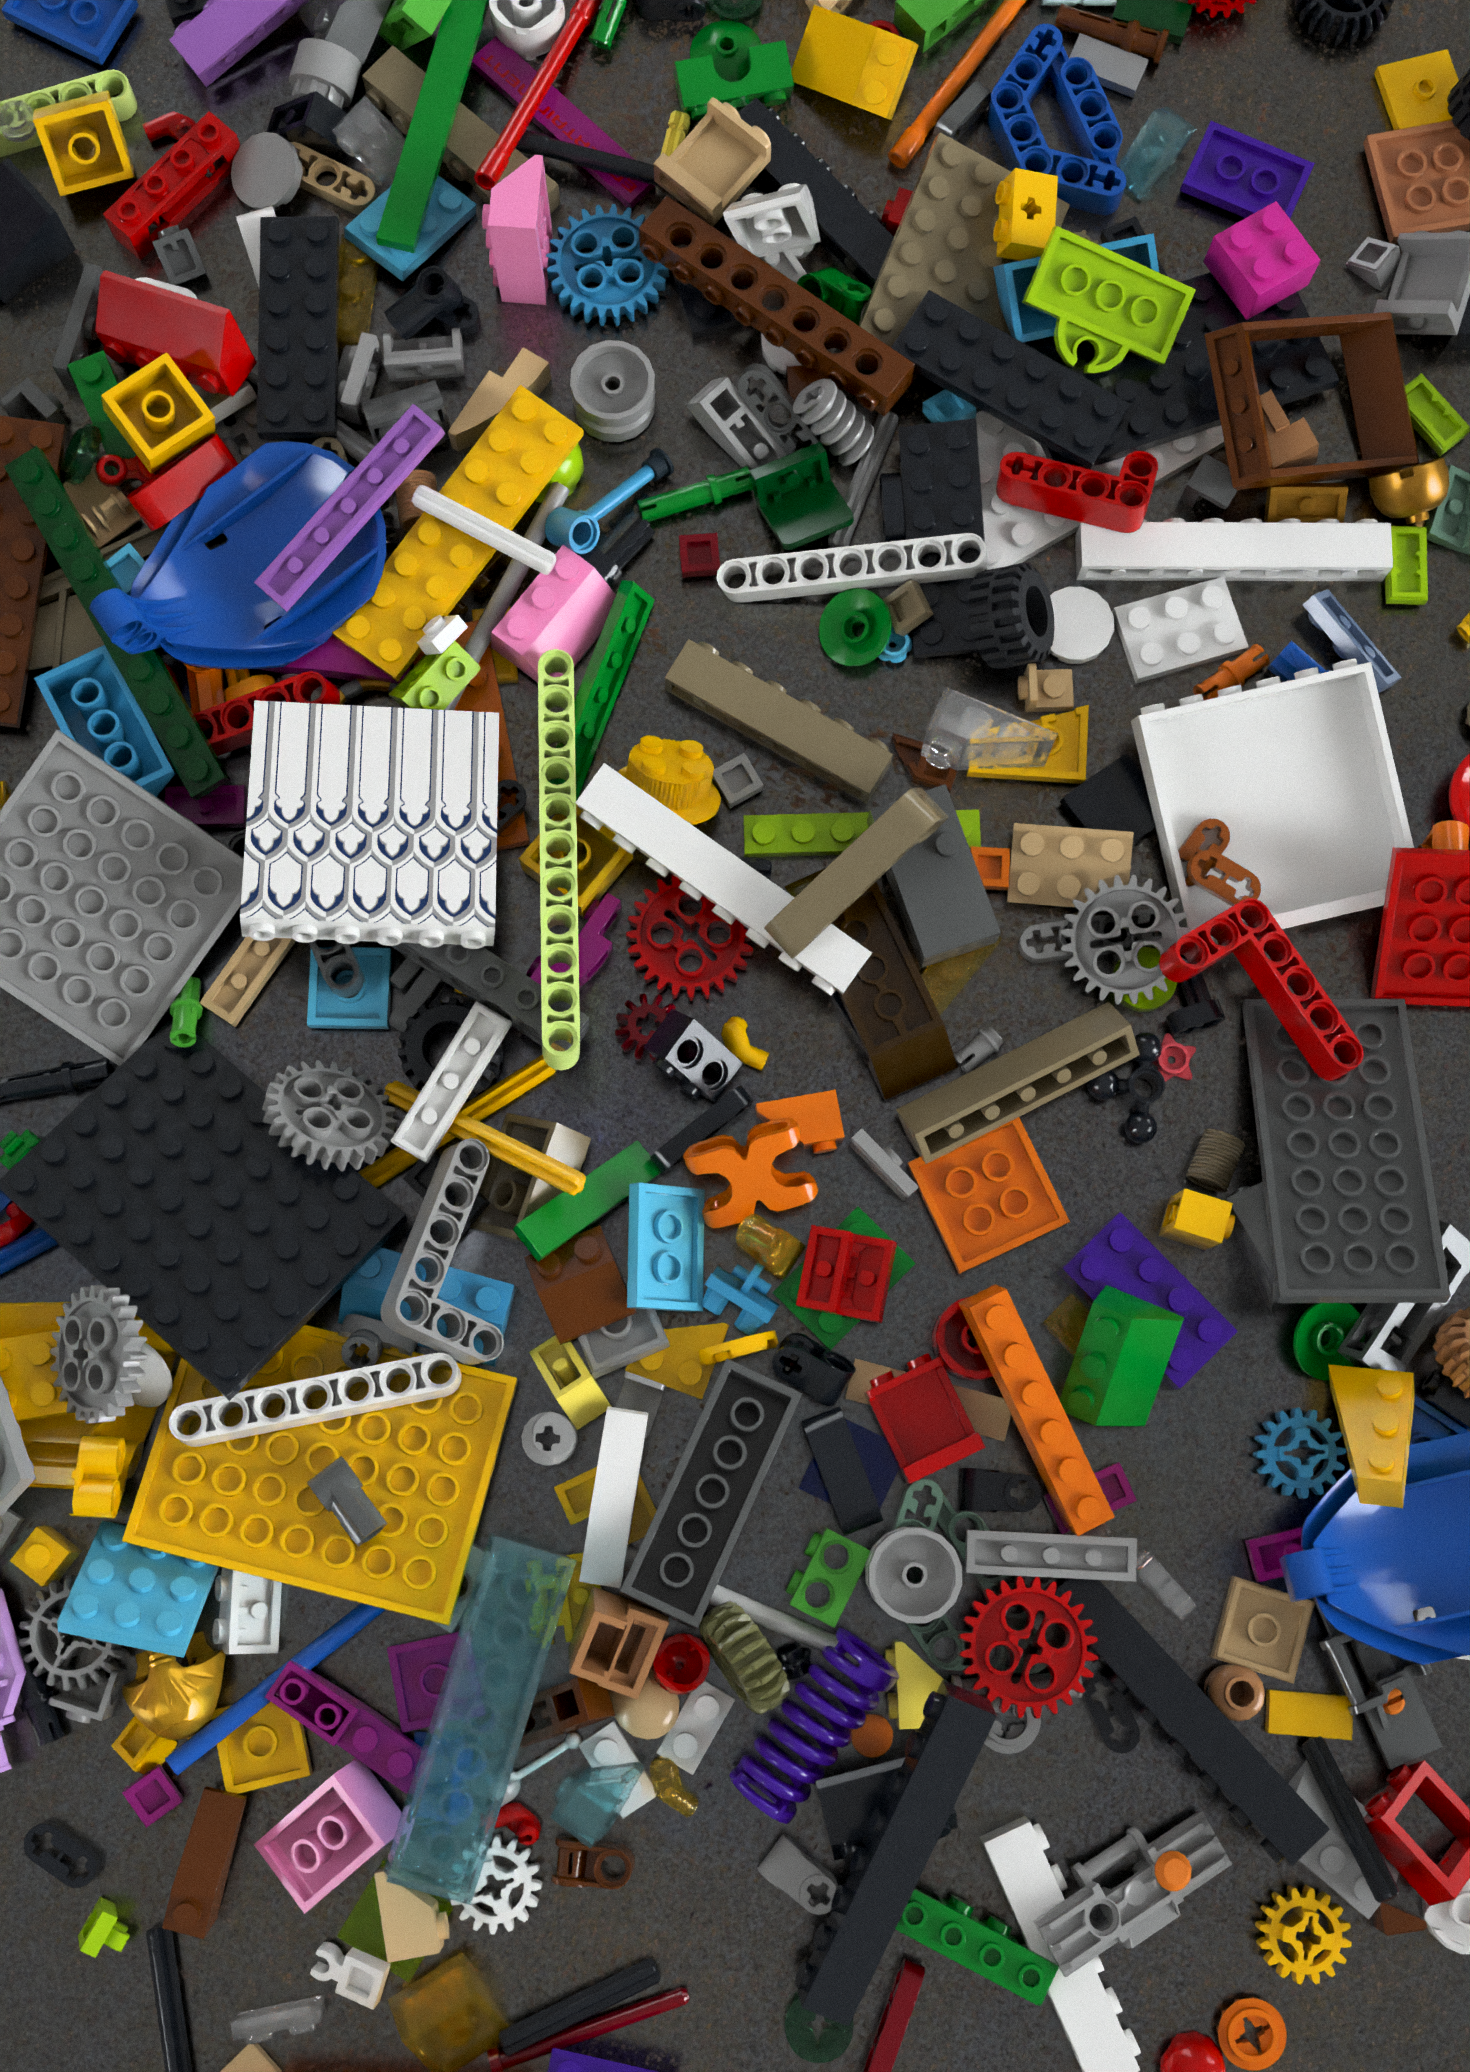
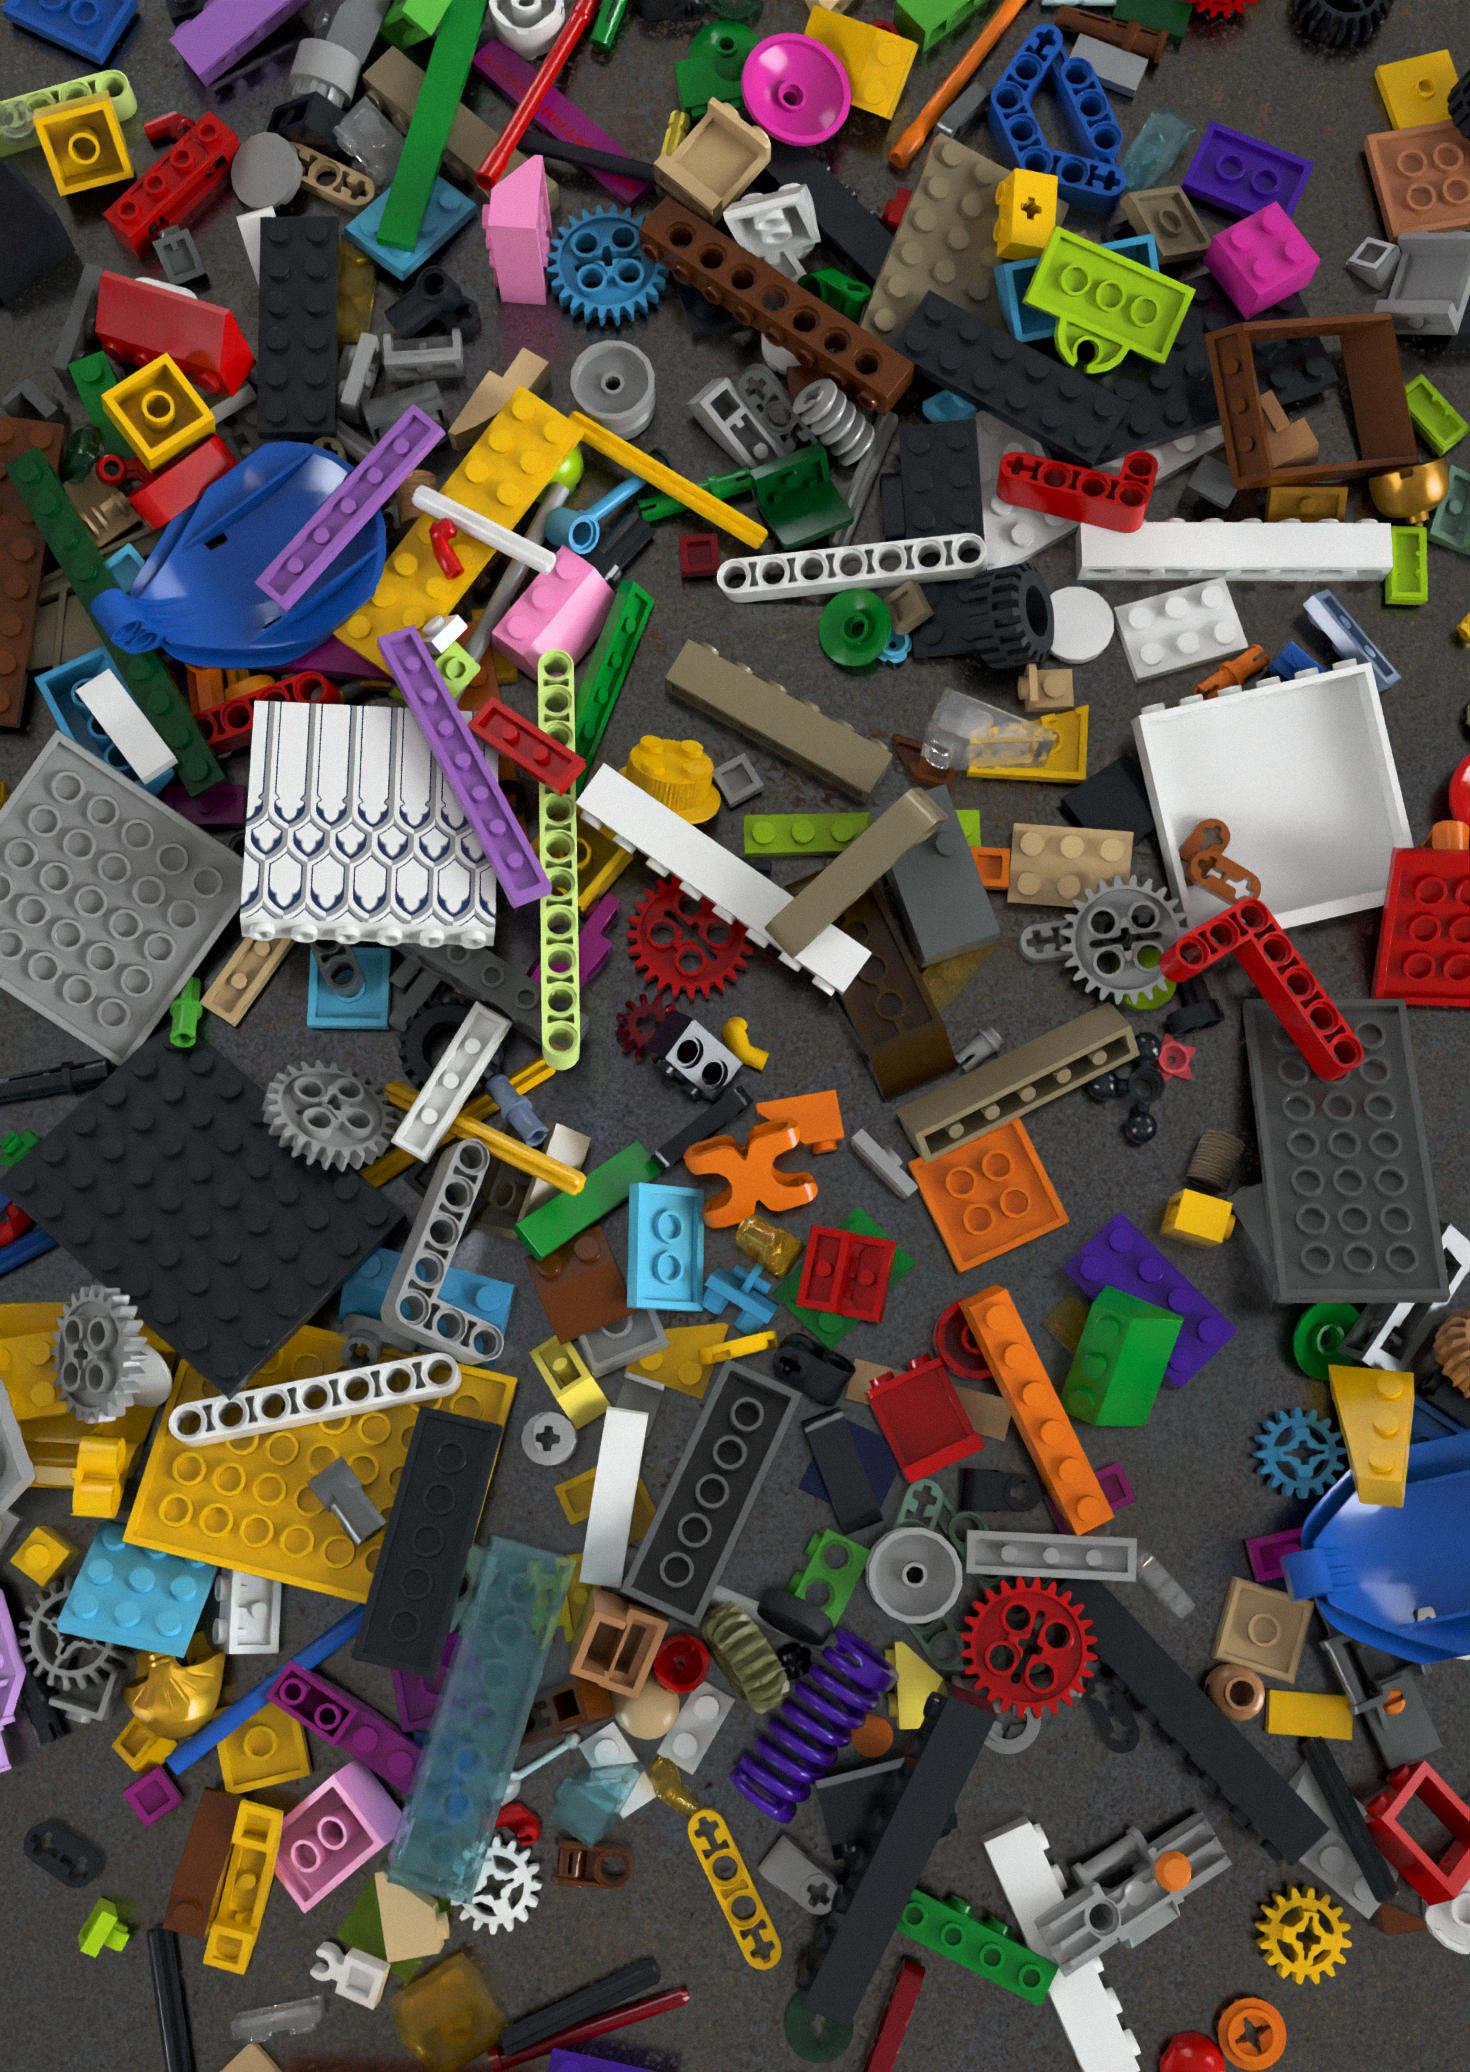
(127, 726): none -> white tile
(246, 1887): none -> yellow slope
(427, 1543): none -> black plate
(442, 549): none -> red arm
(464, 767): none -> medium lavender plate
(516, 1110): none -> sand blue pin
(526, 746): none -> red plate
(670, 482): none -> yellow axle
(730, 1889): none -> yellow beam
(795, 1617): none -> black tyre
(805, 74): none -> dark pink dish
(1171, 219): none -> dark tan plate

